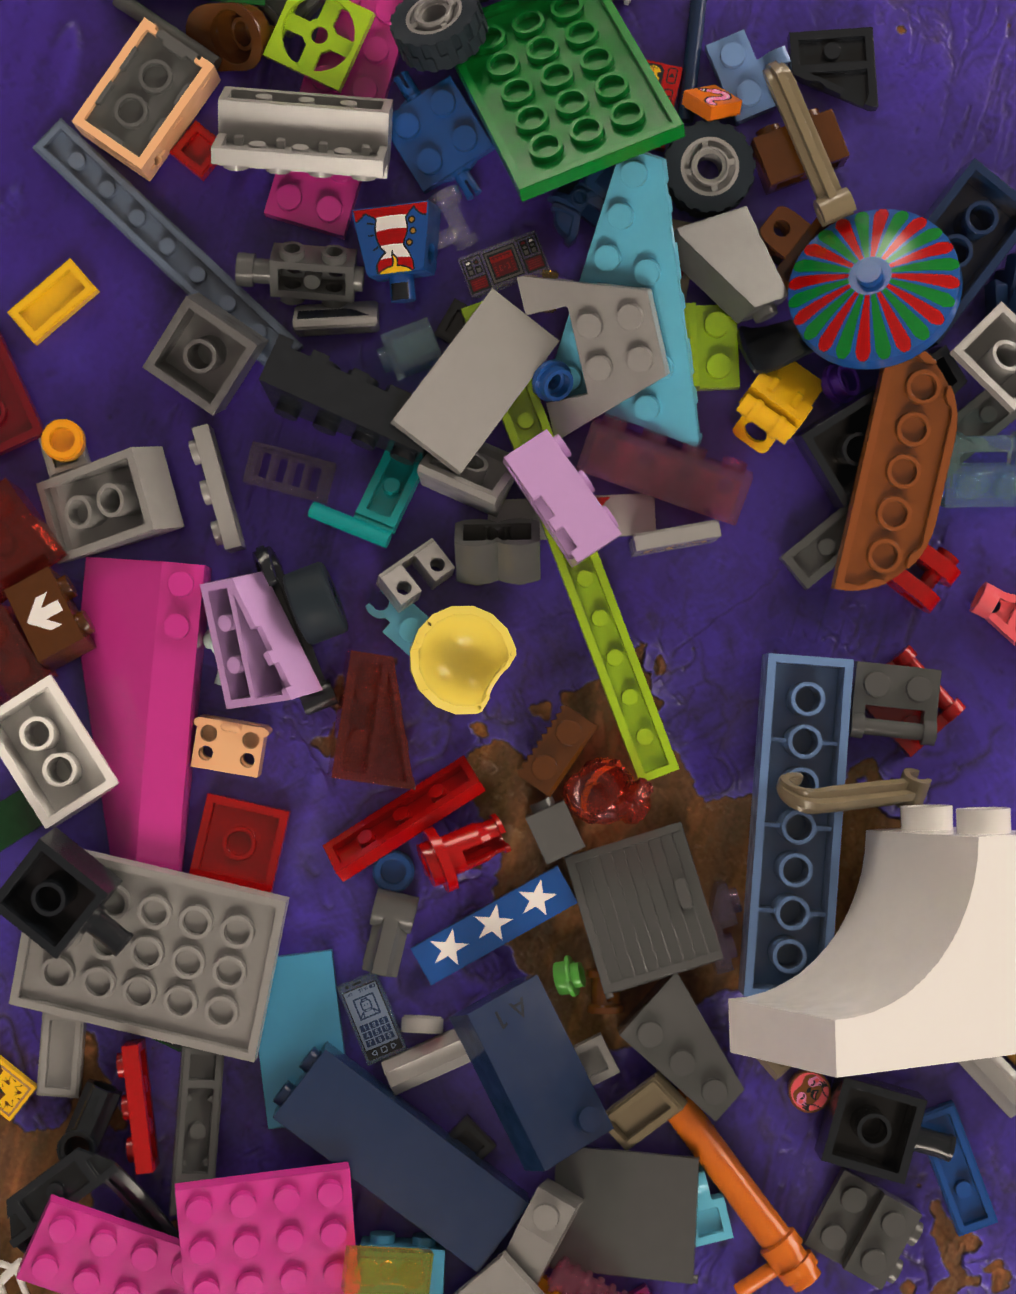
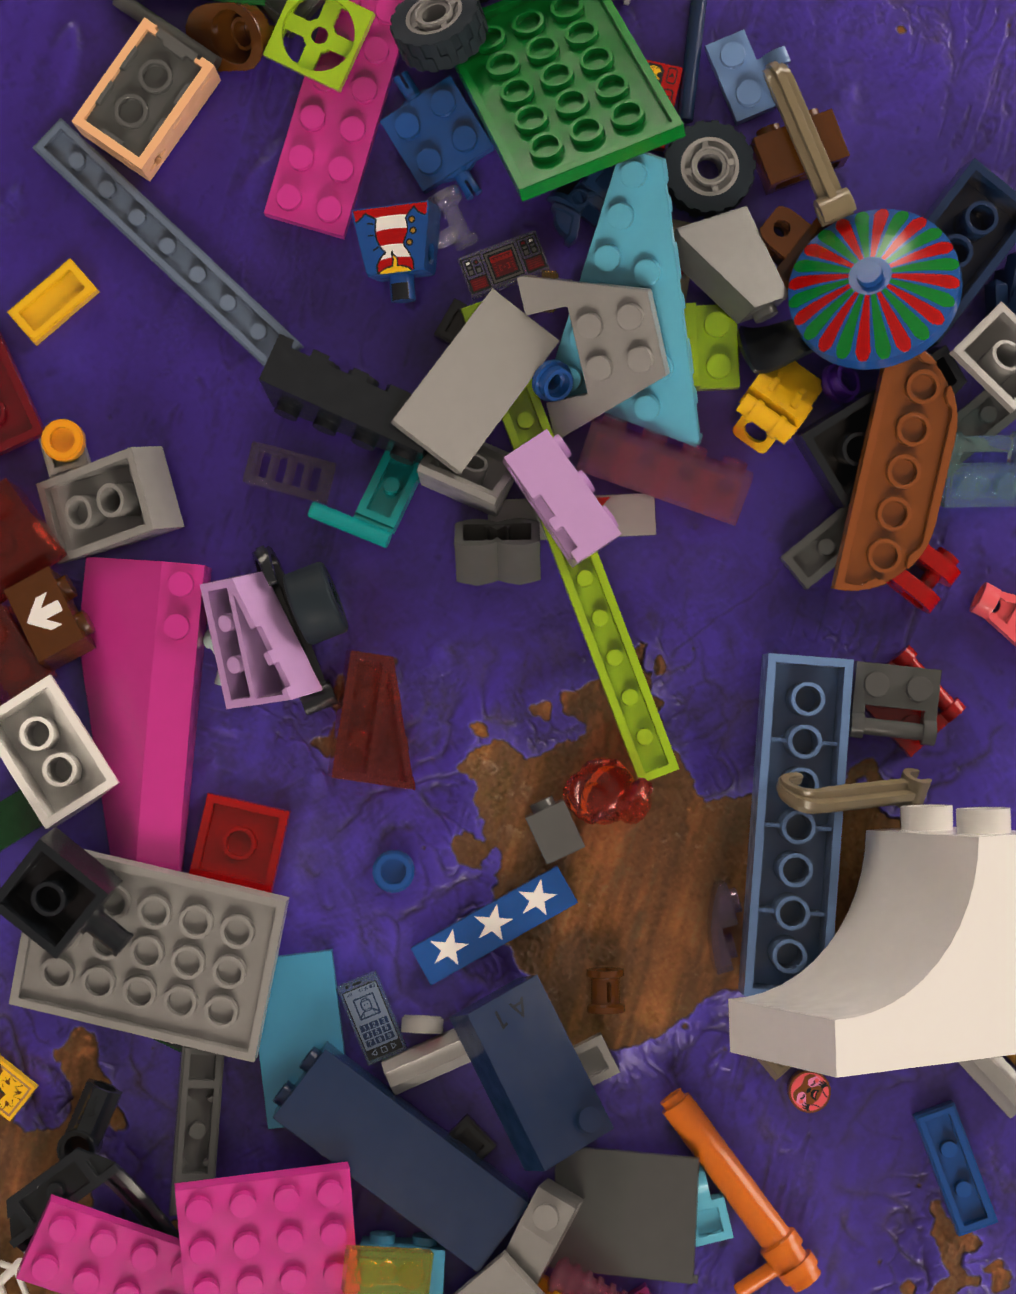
(61, 1057): light grey tile -> none
(138, 1106): red plate -> none
(194, 150): red tile -> none
(205, 353): flat silver brick -> none
(216, 489): light grey plate -> none
(229, 743): light nougat piece -> none
(303, 133): light grey brick -> none
(304, 273): dark grey brick -> none
(349, 319): light grey slope -> none
(391, 922): dark grey piece -> none
(398, 578): flat silver piece -> none
(402, 625): medium azure plate -> none
(403, 818): red plate -> none
(409, 349): clear light blue brick -> none
(460, 658): light yellow cylinder -> none
(460, 850): red piece -> none
(557, 750): reddish brown brick -> none
(568, 976): bright green plate -> none
(643, 908): dark grey piece -> none
(644, 1110): dark tan tile -> none
(674, 538): light grey tile -> none
(681, 1046): dark grey wedge -> none
(711, 102): orange tile -> none
(836, 64): black wing -> none
(864, 1228): dark grey plate -> none
(877, 1128): black brick -> none

